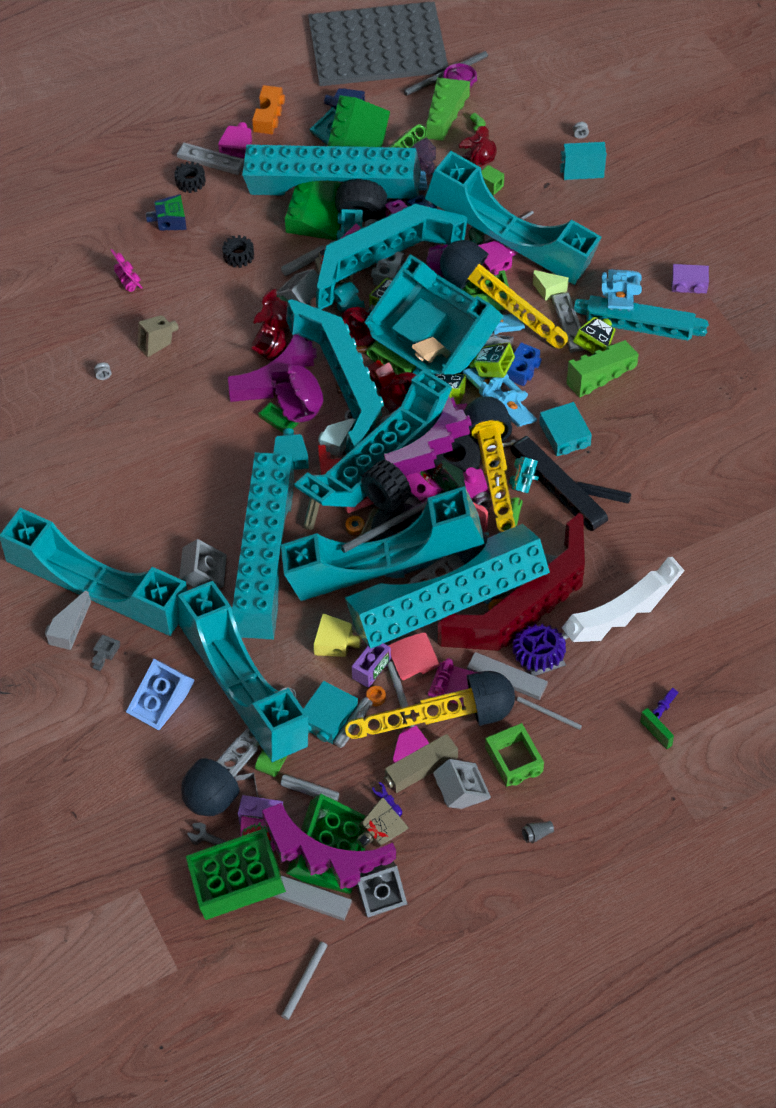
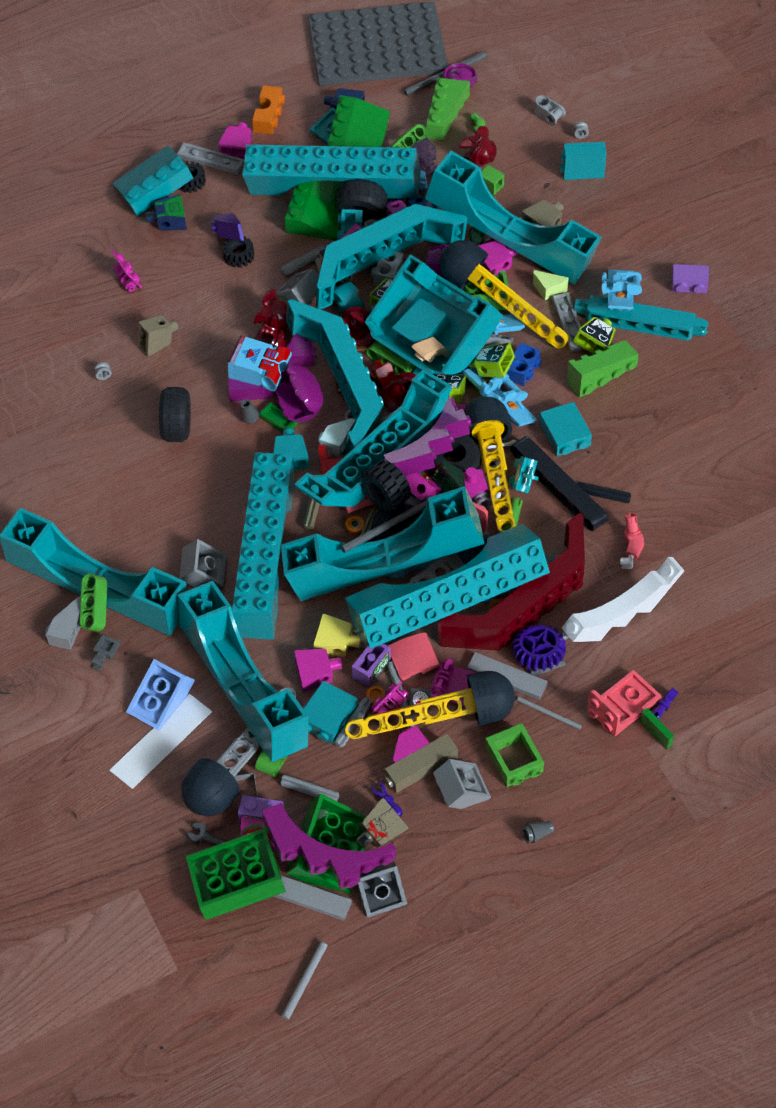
(93, 615): none -> bright green beam
(153, 180): none -> teal slope
(161, 742): none -> white sticker
(174, 414): none -> black tyre
(227, 226): none -> dark purple slope
(248, 412): none -> dark grey cone
(258, 363): none -> medium azure piece
(315, 667): none -> dark pink torso
(394, 693): none -> dark pink hinge
(419, 694): none -> tile
(543, 213): none -> dark tan torso
(547, 110): none -> light grey piece
(622, 702): none -> coral bracket
(634, 539): none -> coral arm

